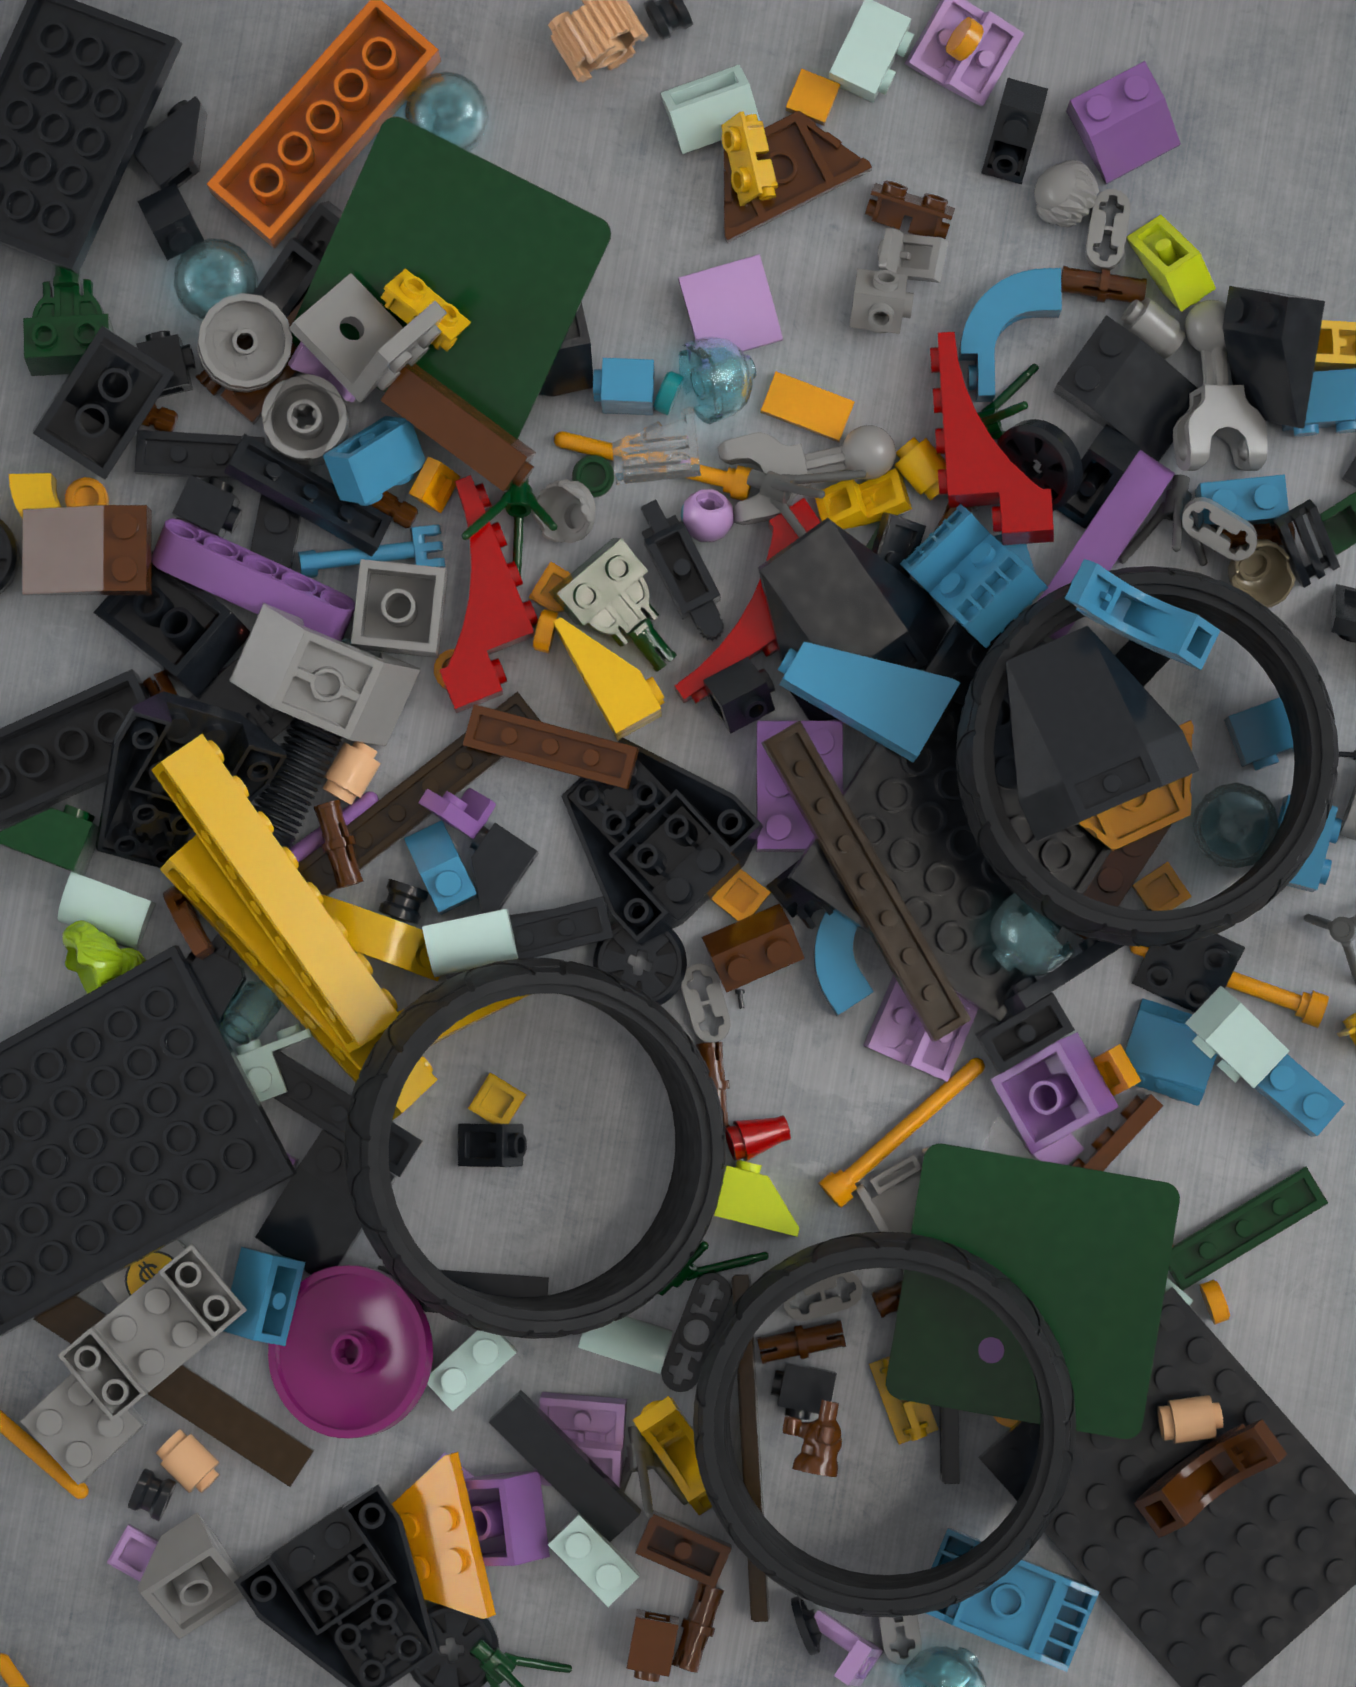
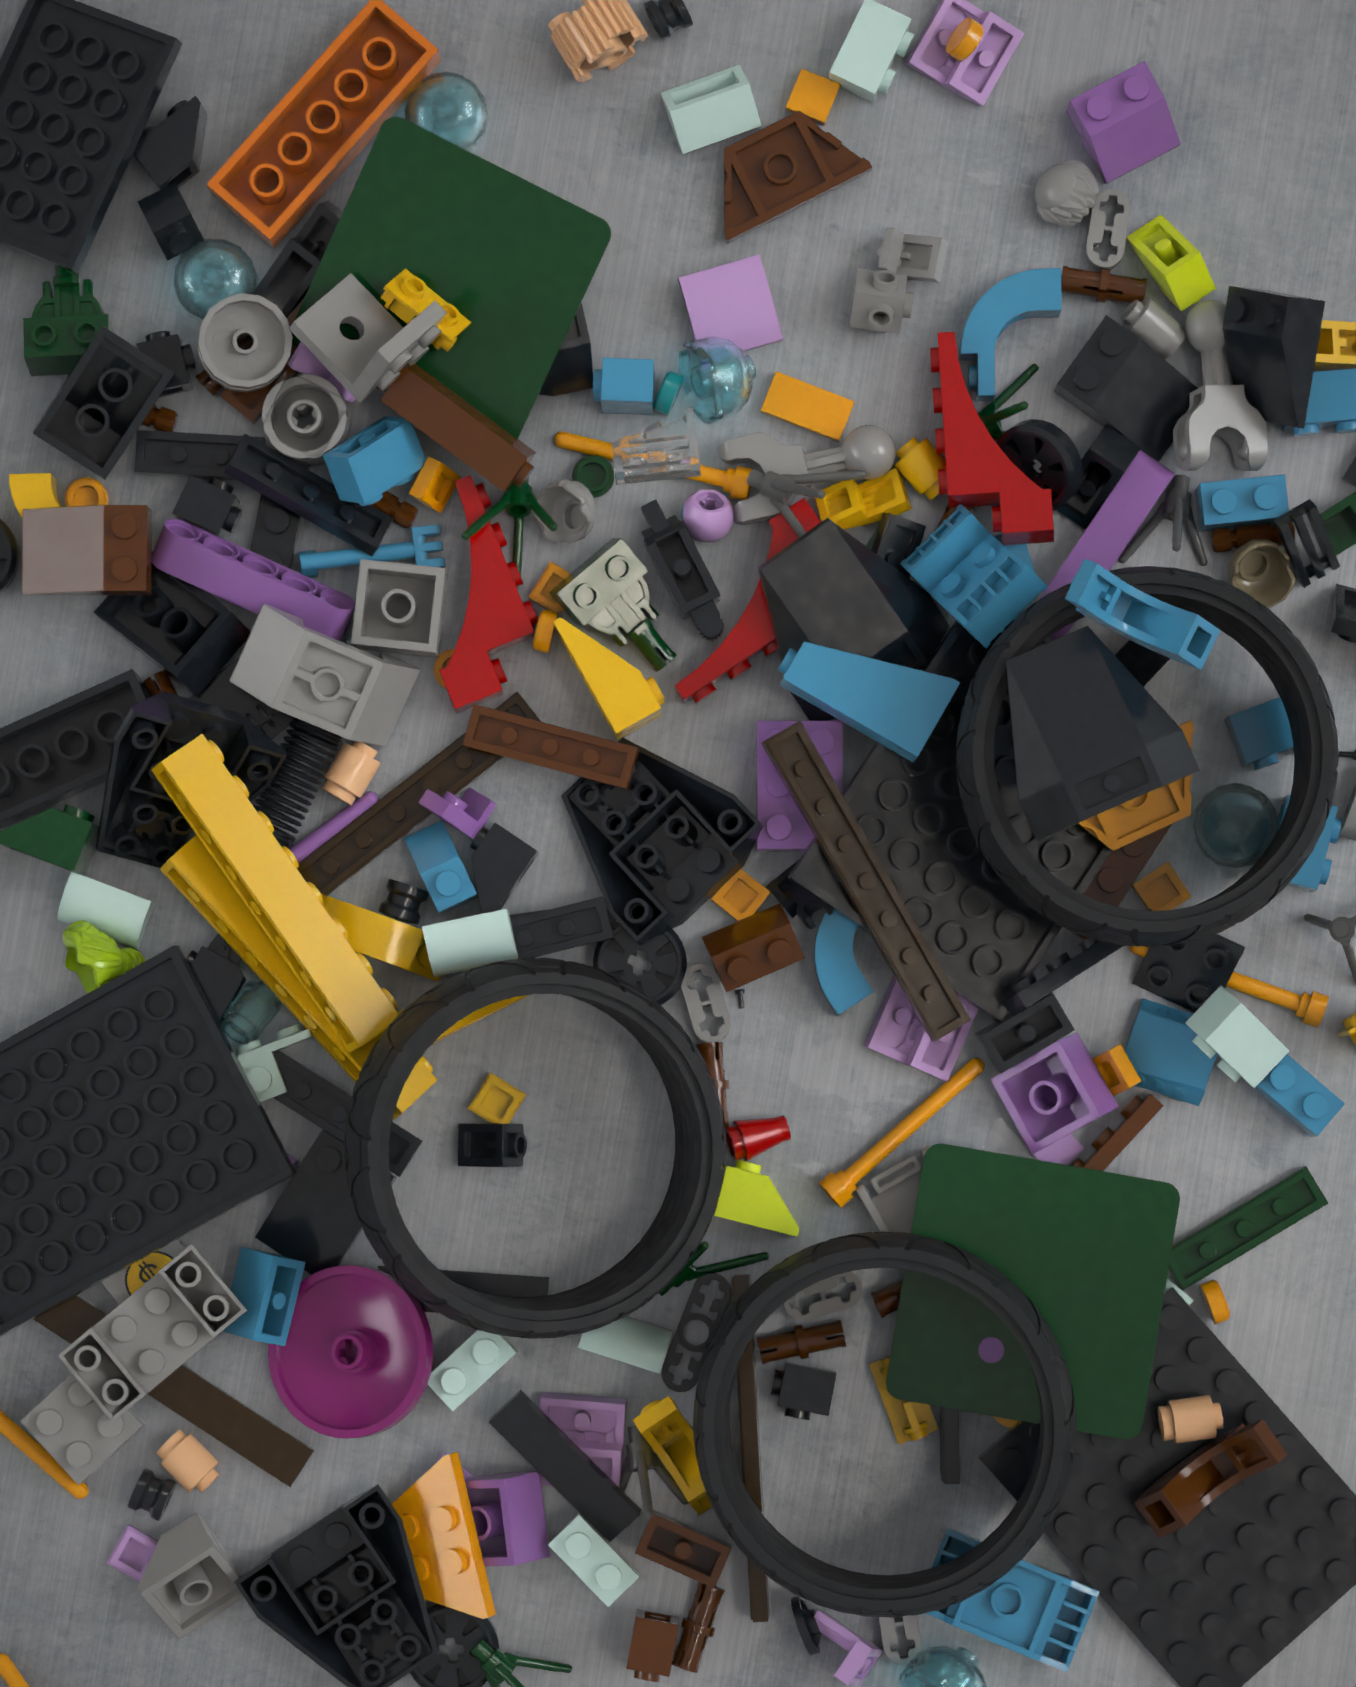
(188, 922): reddish brown tile -> none
(338, 844): reddish brown pin -> none
(740, 694): black brick -> none
(742, 140): yellow hinge -> none
(820, 1443): reddish brown piece -> none
(895, 202): reddish brown hinge -> none
(1014, 130): black slope -> none
(1026, 939): clear light blue cylinder -> none
(1225, 520): light grey beam -> none

